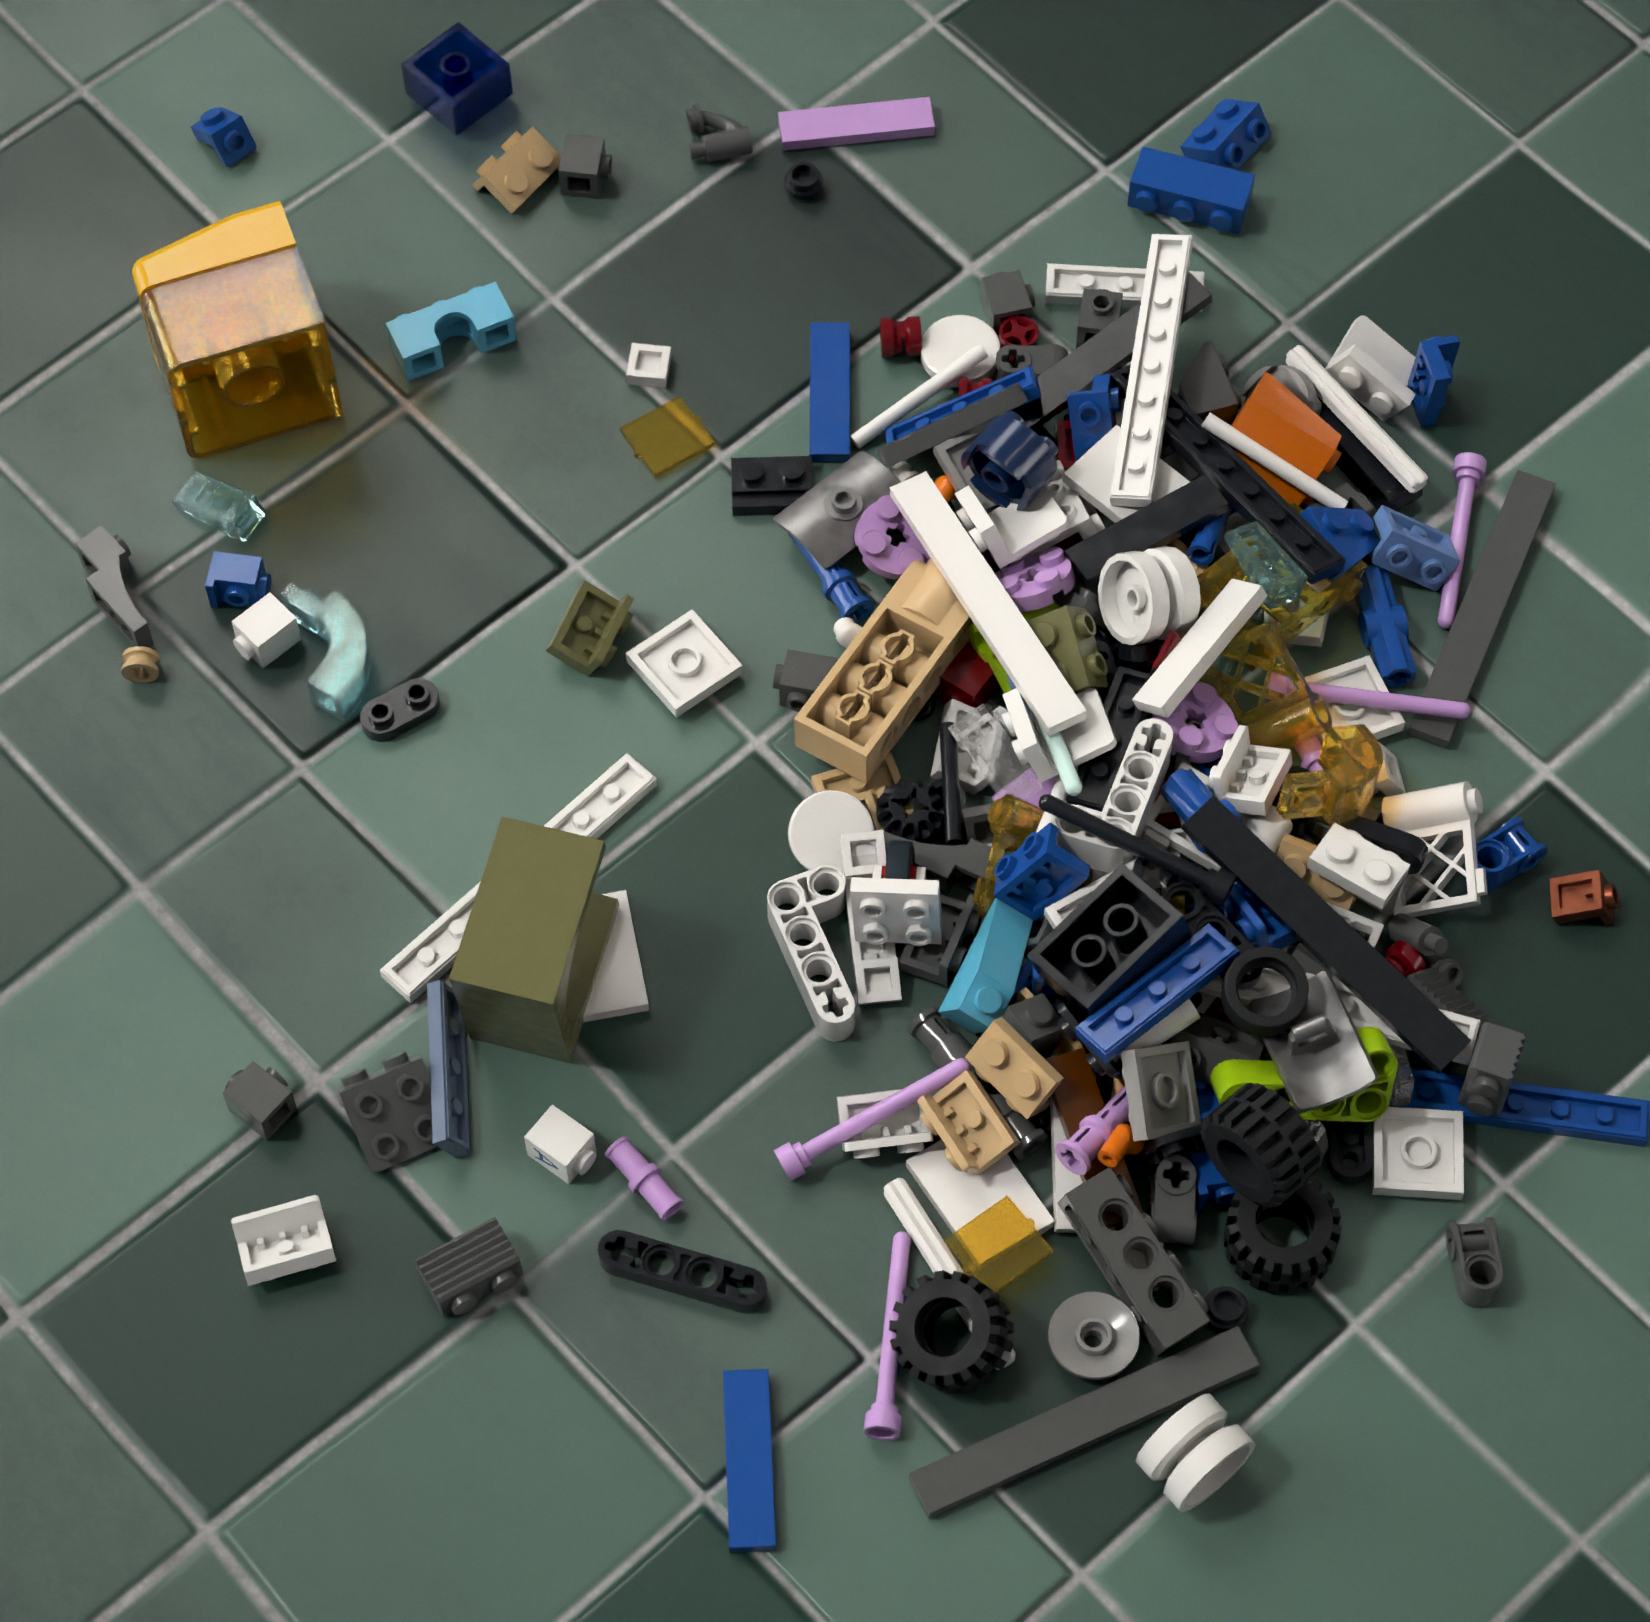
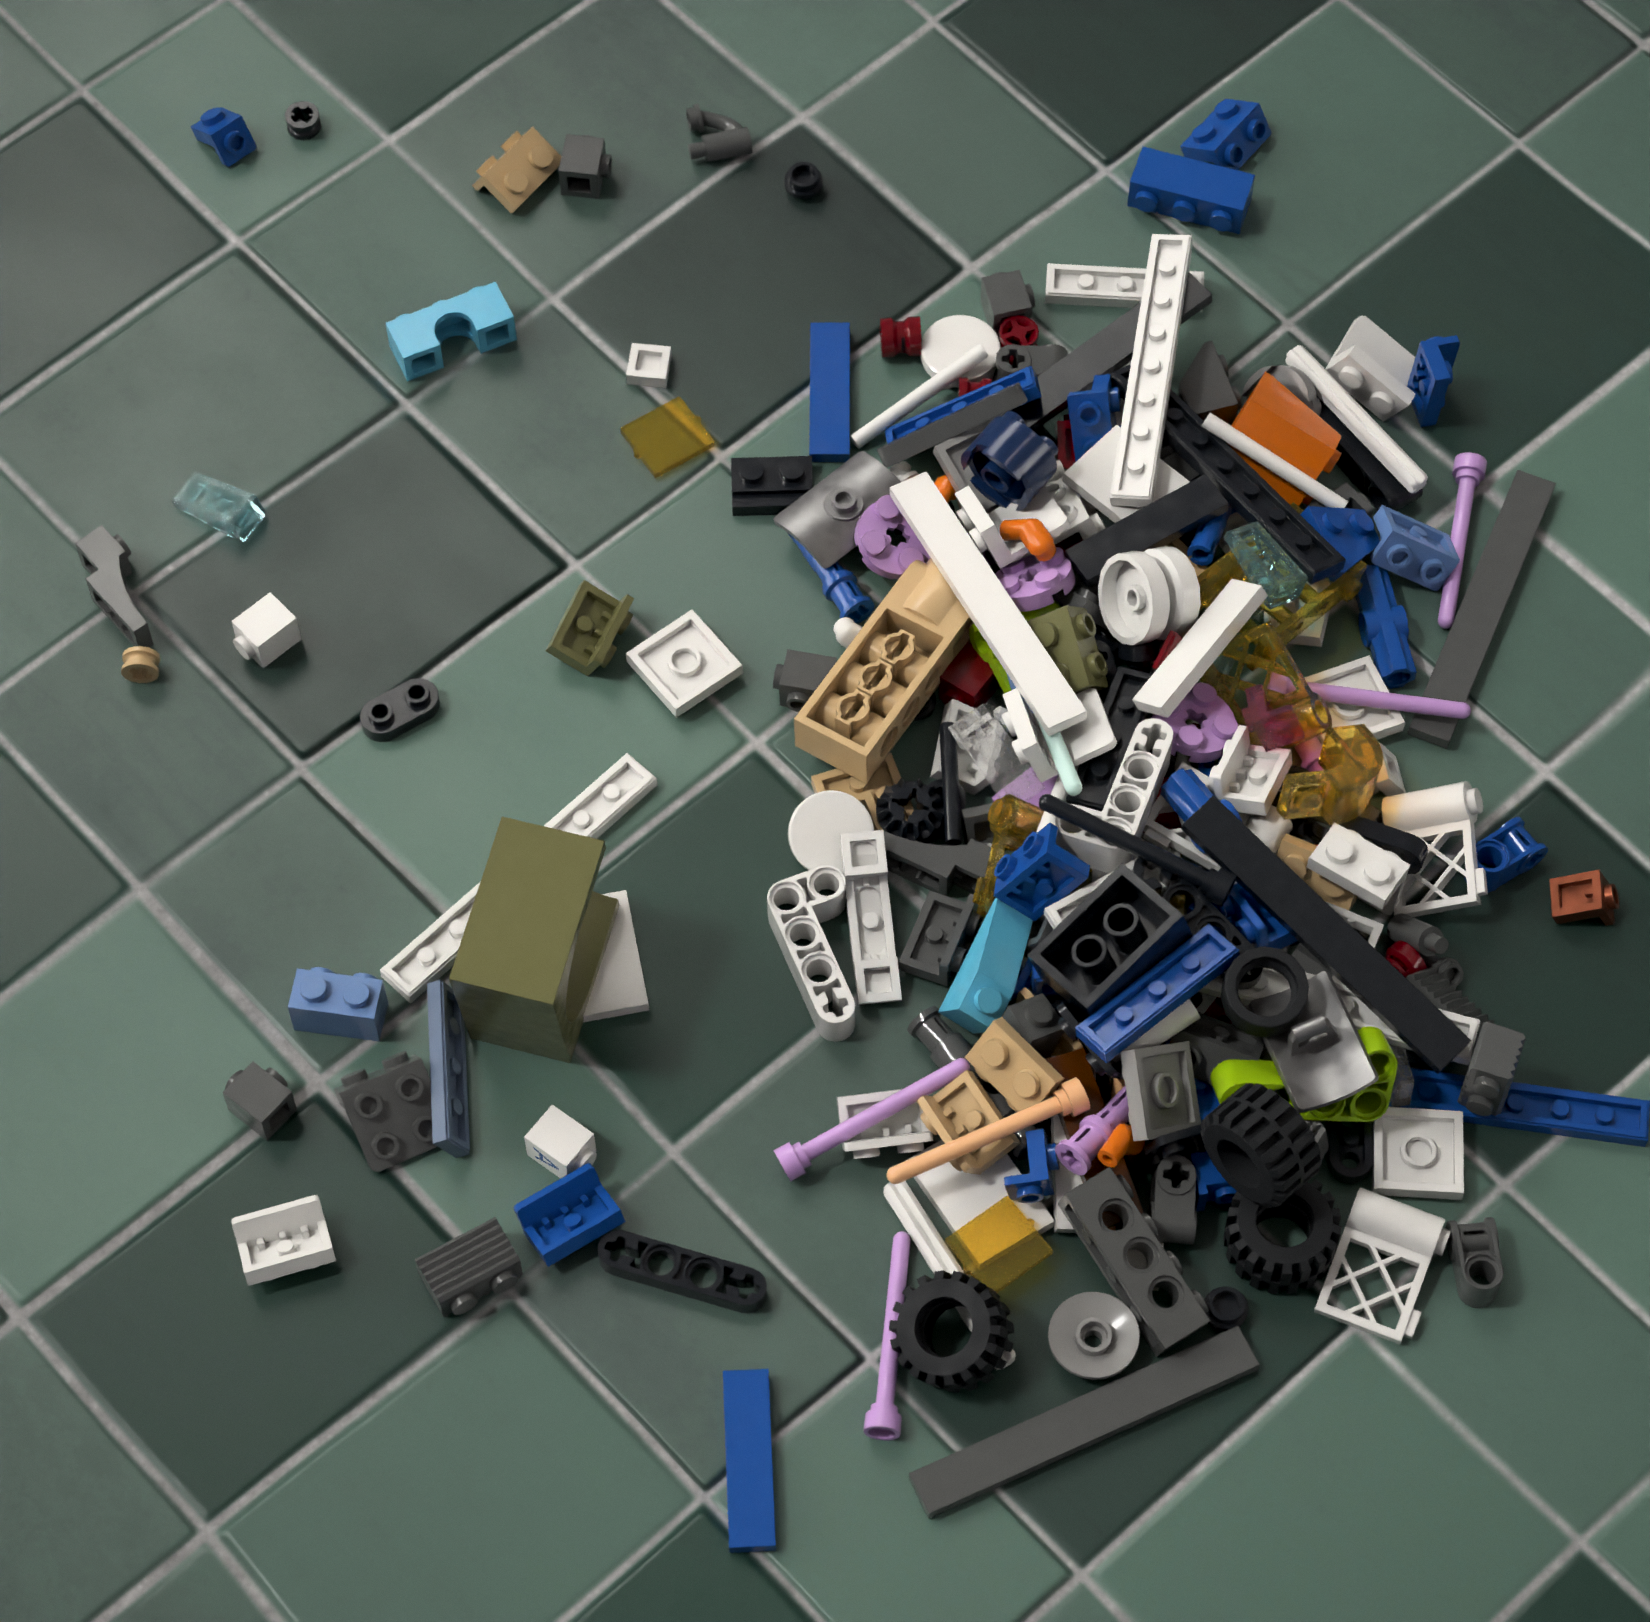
(236, 579): blue brick -> none
(237, 332): clear yellow piece -> none
(304, 111): none -> black bush
(338, 1004): none -> medium blue brick
(346, 670): clear light blue arch -> none
(457, 78): clear blue brick -> none
(568, 1214): none -> blue bracket
(644, 1178): lavender pin -> none
(856, 123): lavender tile -> none
(897, 901): white plate -> none
(1032, 534): none -> orange arm
(1042, 1161): none -> blue bracket
(1067, 1100): none -> light nougat piece
(1097, 311): dark grey brick -> none
(1195, 1452): white wheel -> none
(1272, 726): none -> clear pink bracket
(1394, 1231): none -> white piece

